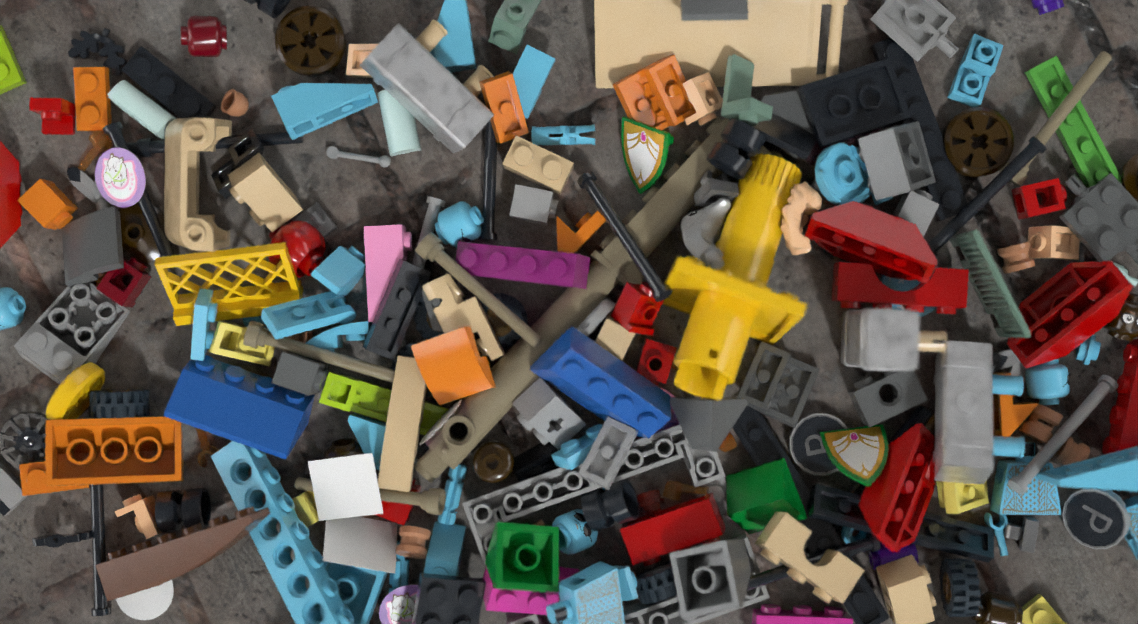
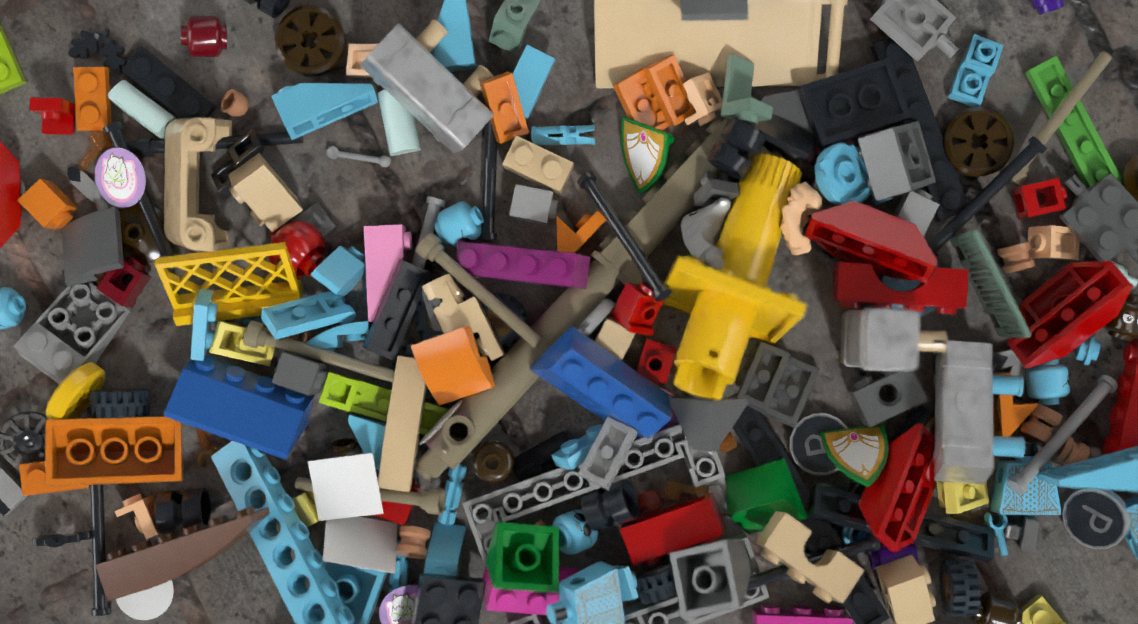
(548, 414): light grey brick -> none

